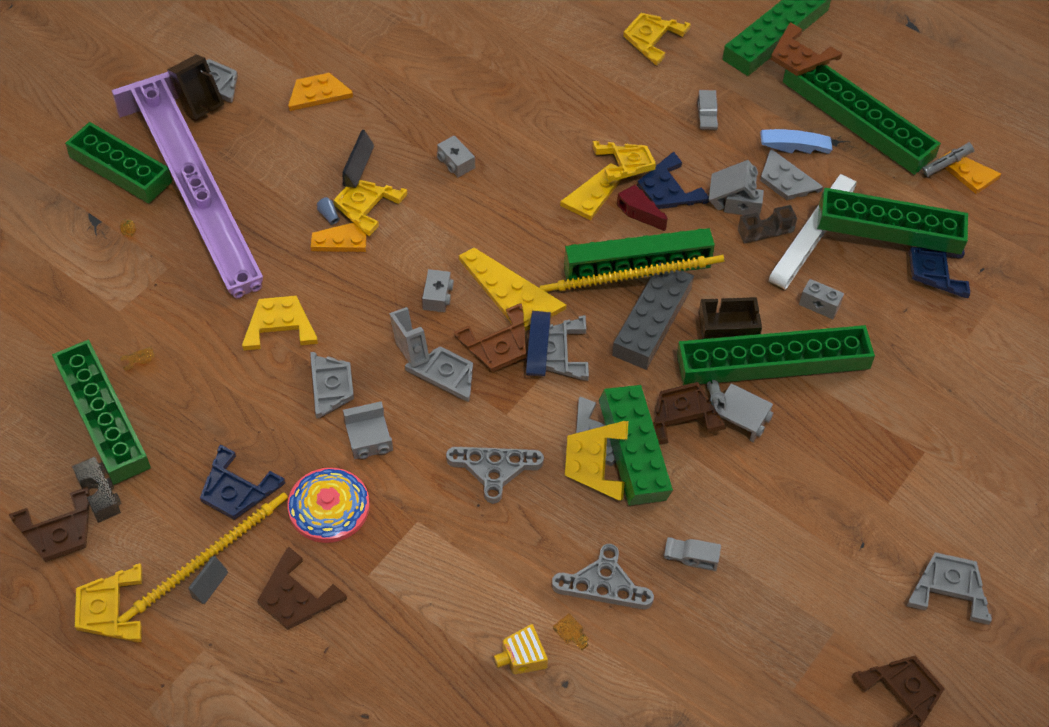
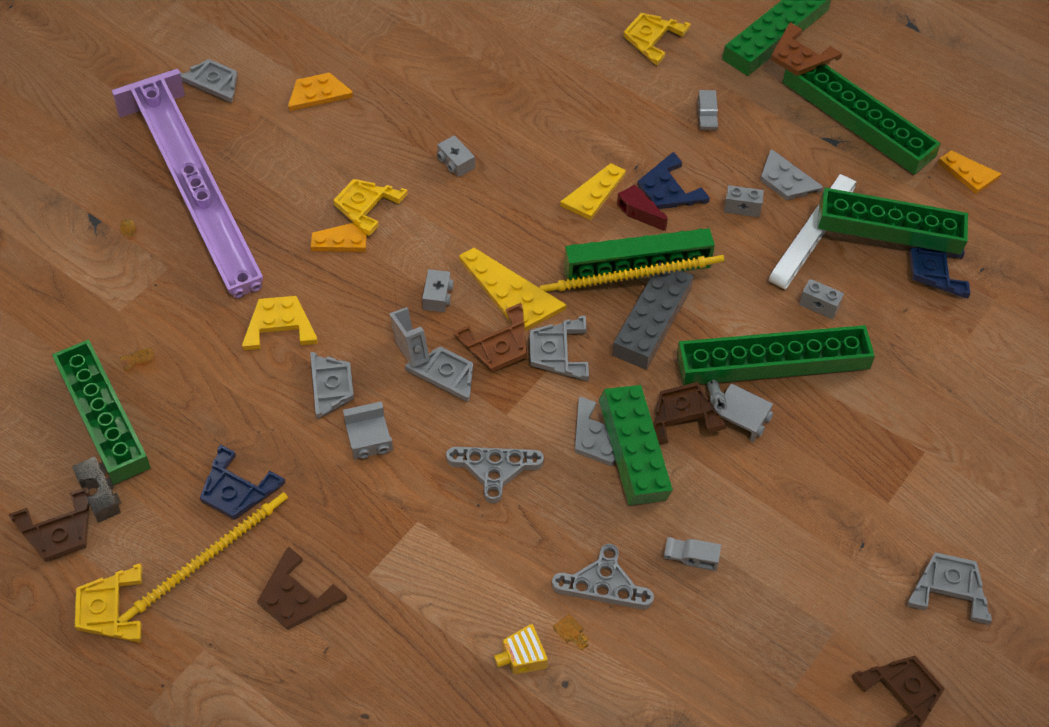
(119, 162): green brick -> none
(195, 87): dark brown piece -> none
(208, 580): dark grey slope -> none
(327, 209): sand blue cone -> none
(328, 505): dish -> none
(357, 160): black slope -> none
(538, 343): dark blue slope -> none
(588, 456): yellow wing -> none
(631, 159): yellow wing -> none
(732, 180): light grey panel -> none
(734, 317): dark brown piece -> none
(780, 222): clear smoke arch -> none
(794, 139): light blue slope -> none
(954, 156): light grey pin -> none

